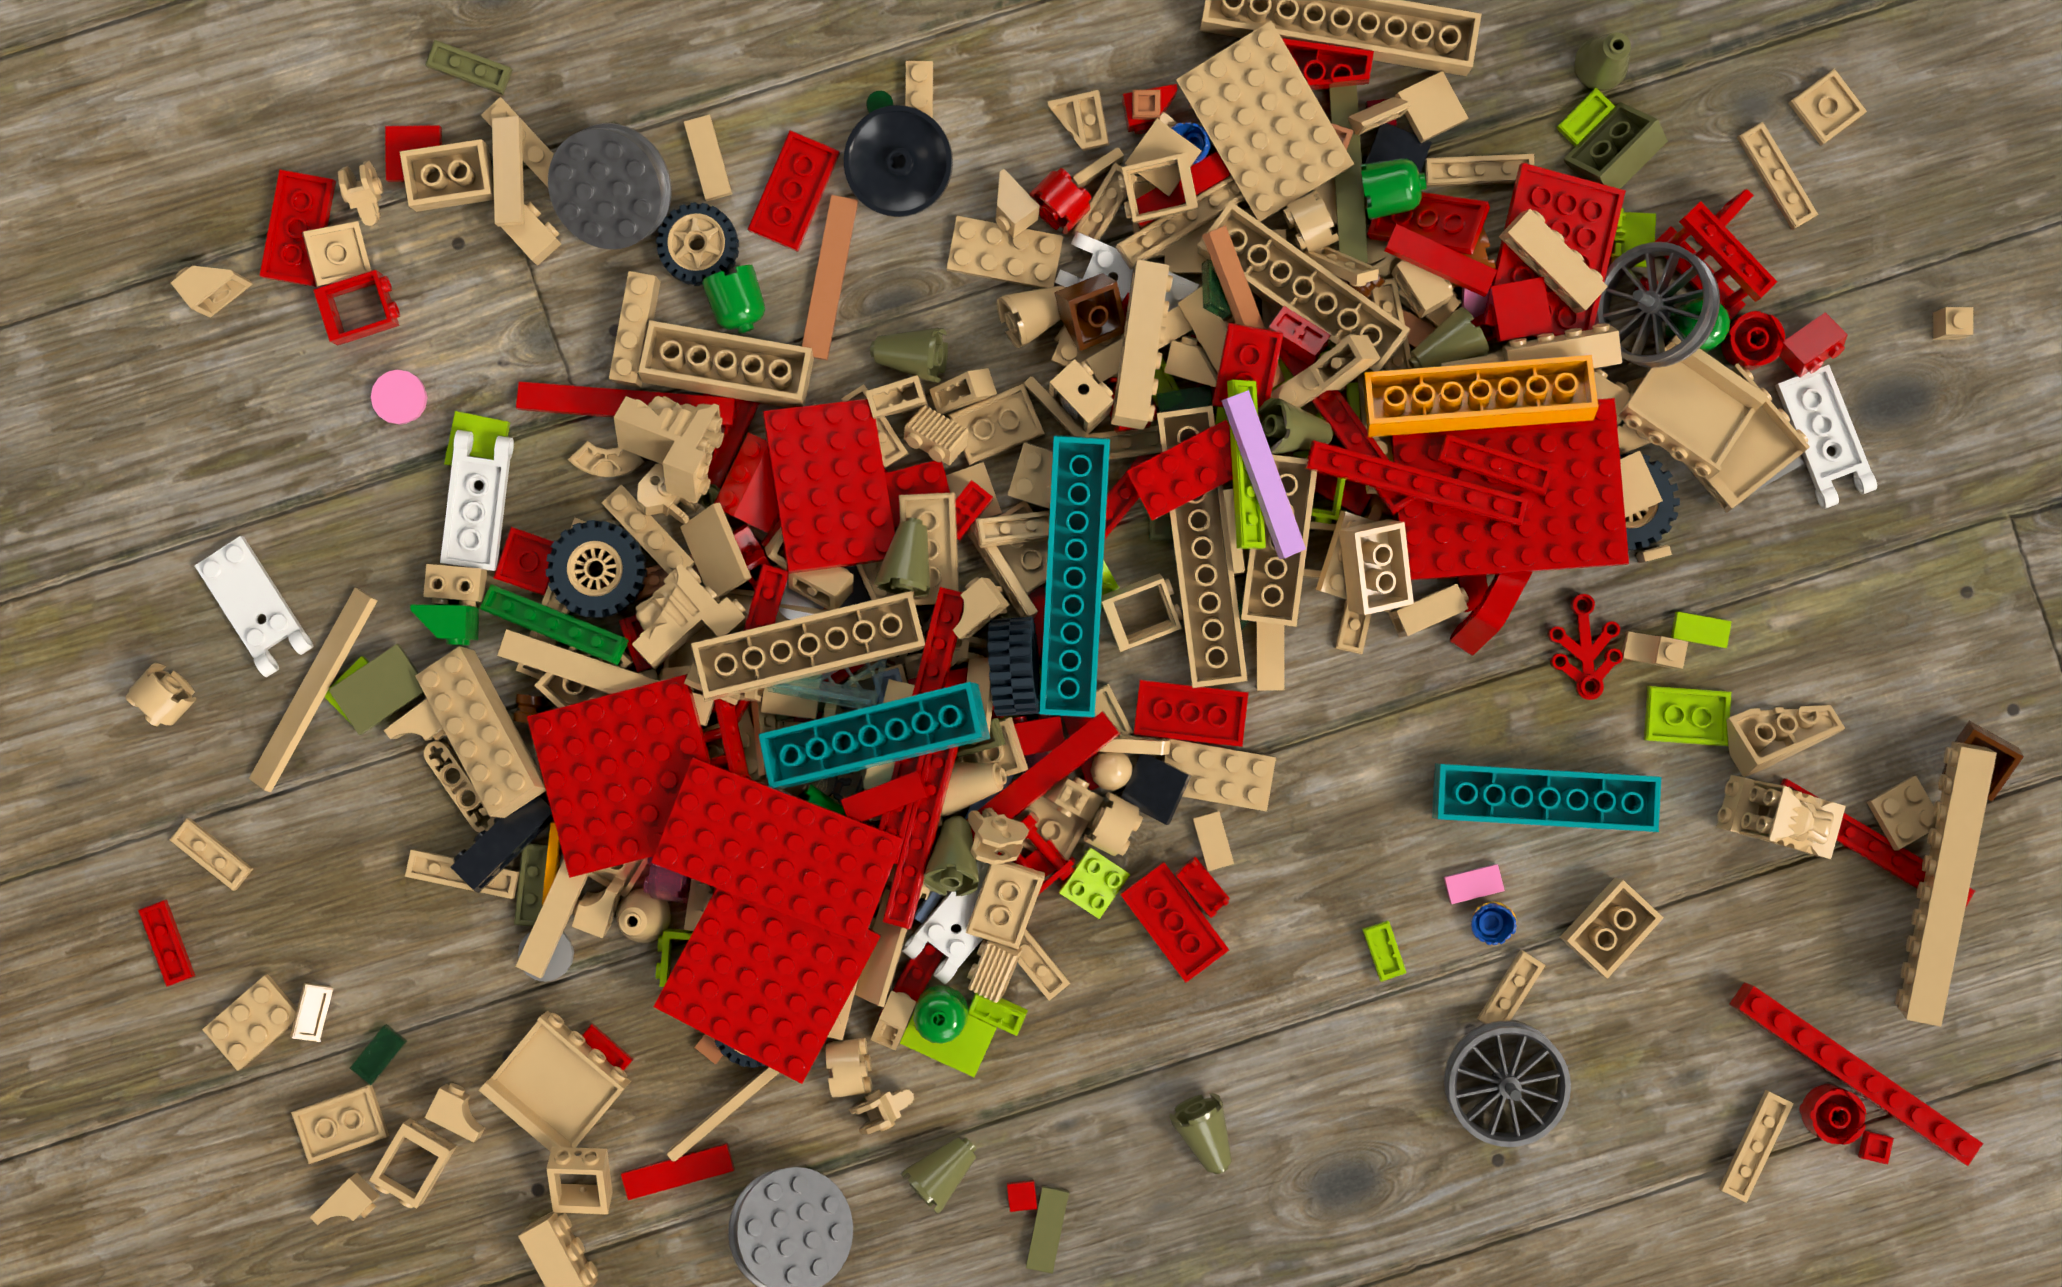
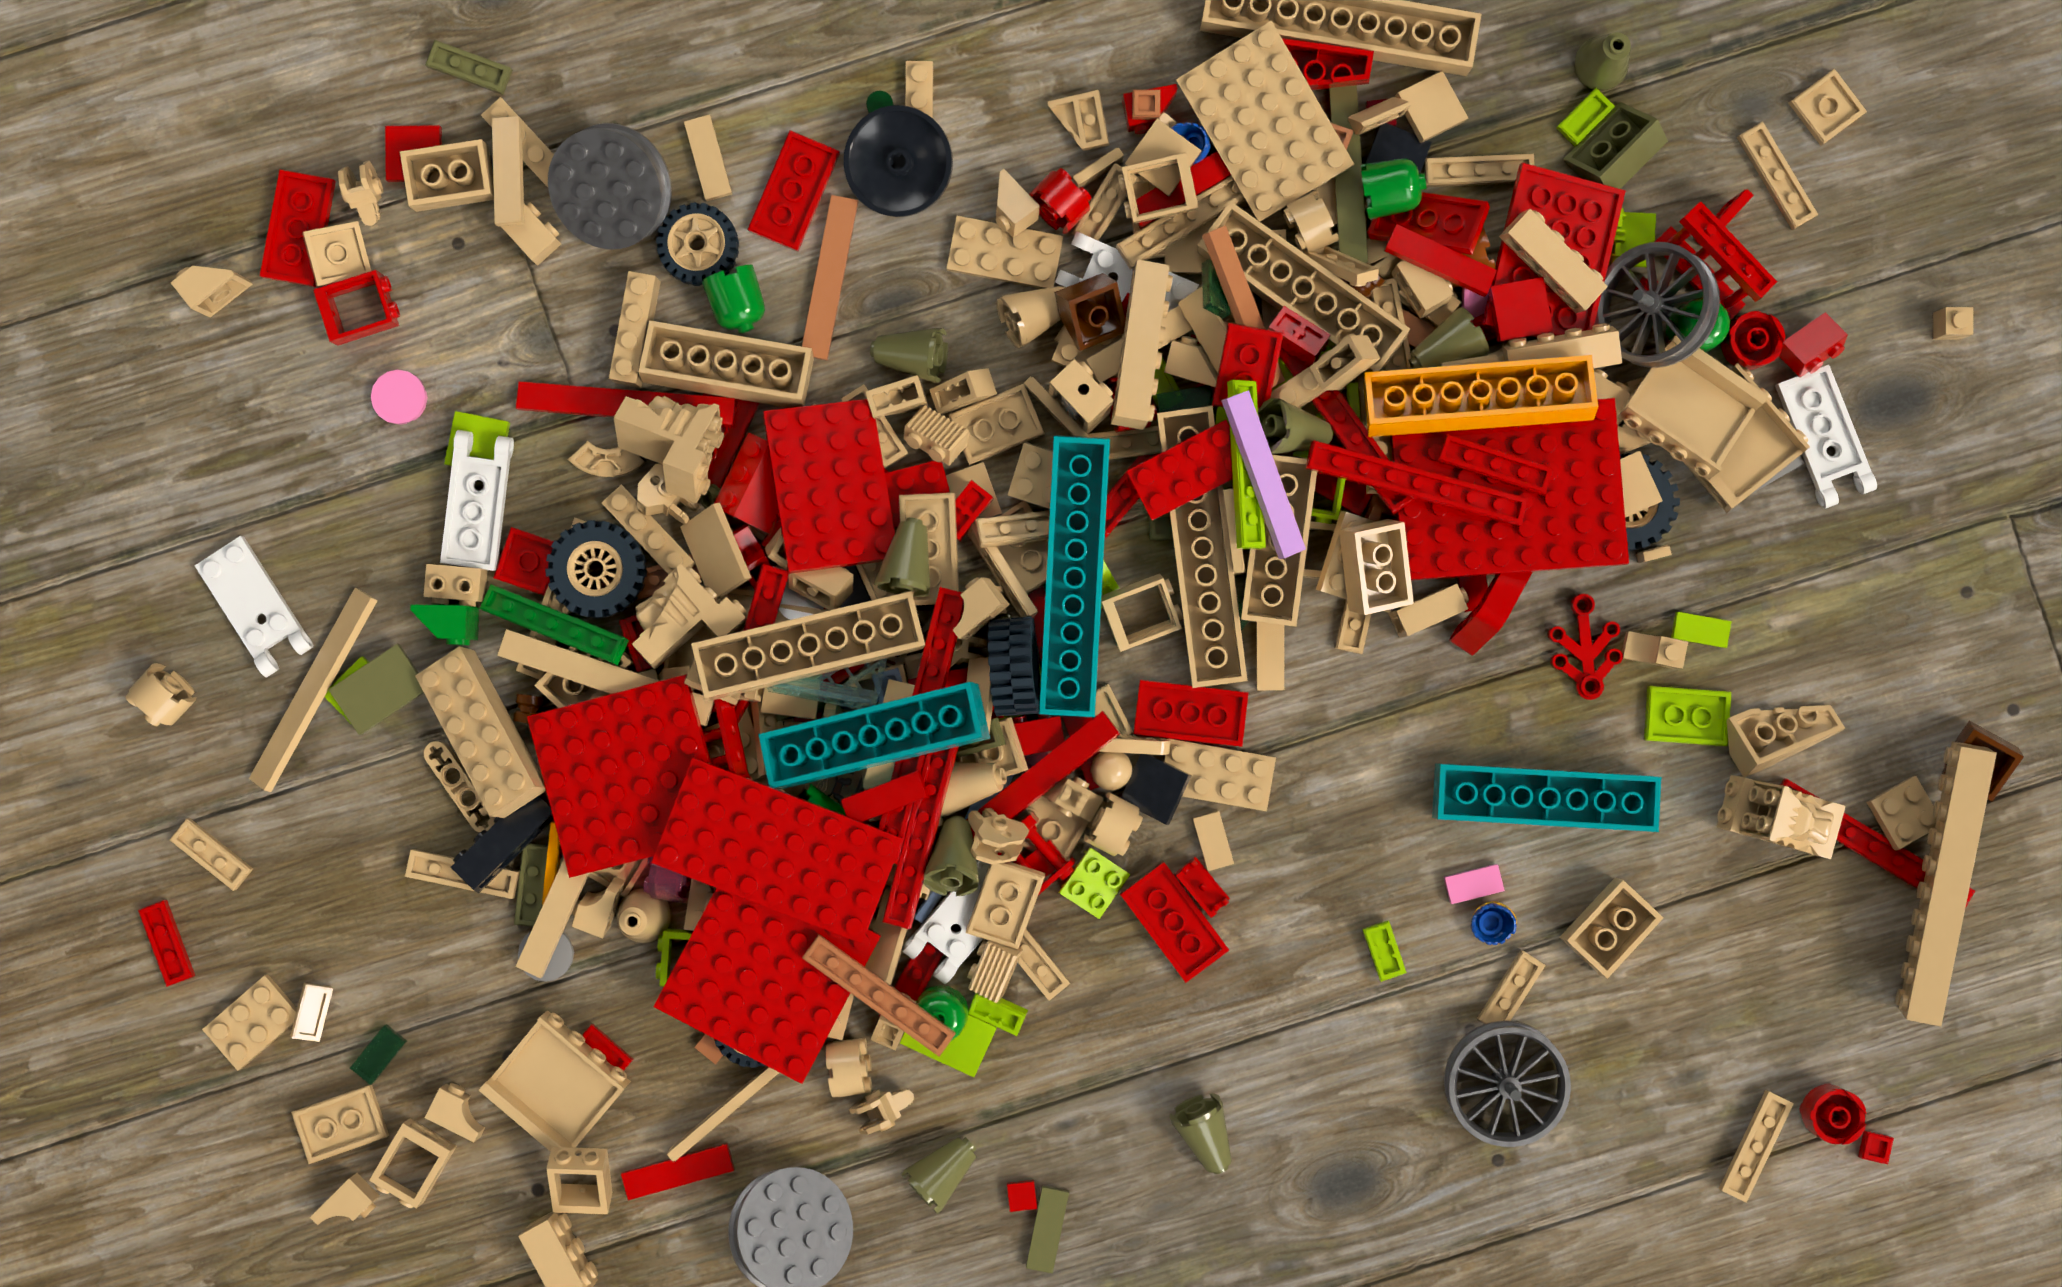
(420, 721): tan arch -> none
(879, 995): none -> nougat tile
(1856, 1074): red brick -> none

